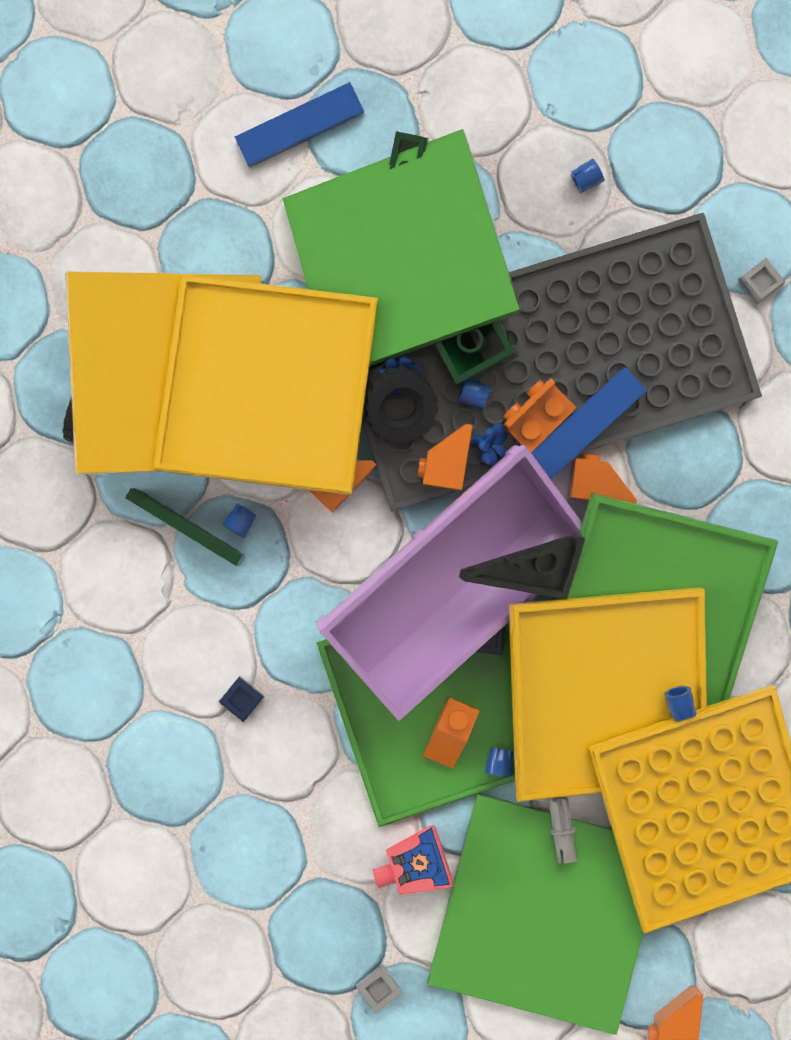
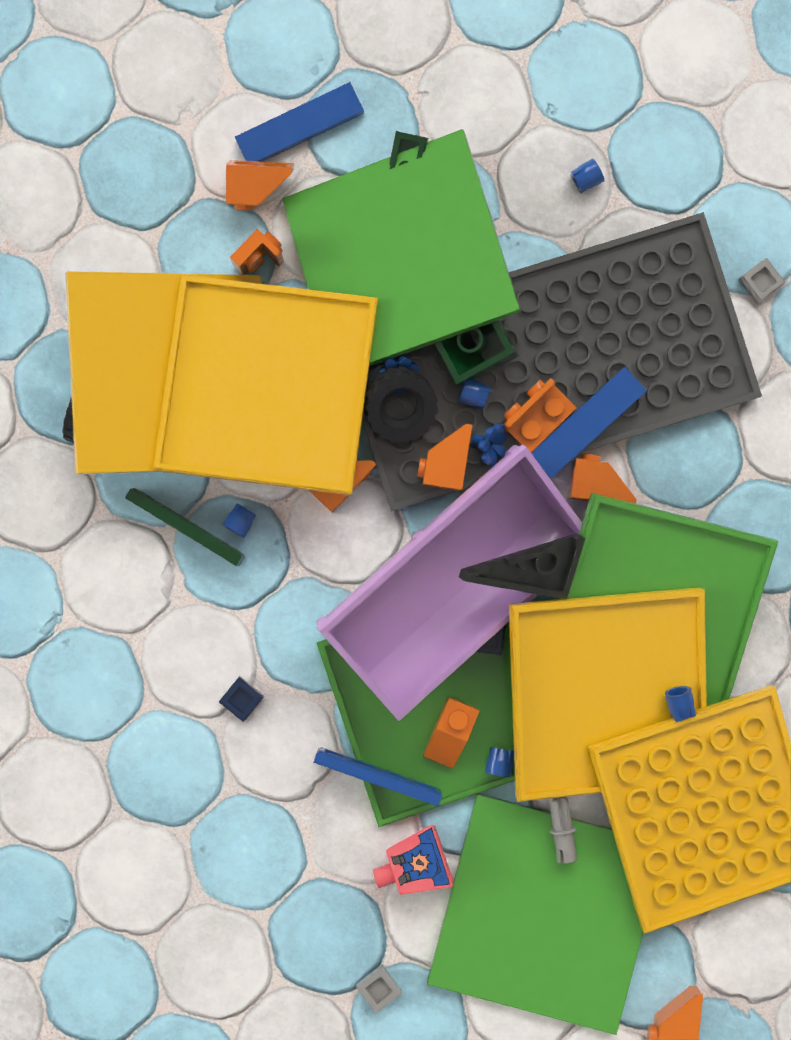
(249, 255): none -> orange bracket
(253, 181): none -> orange slope
(378, 776): none -> blue tile

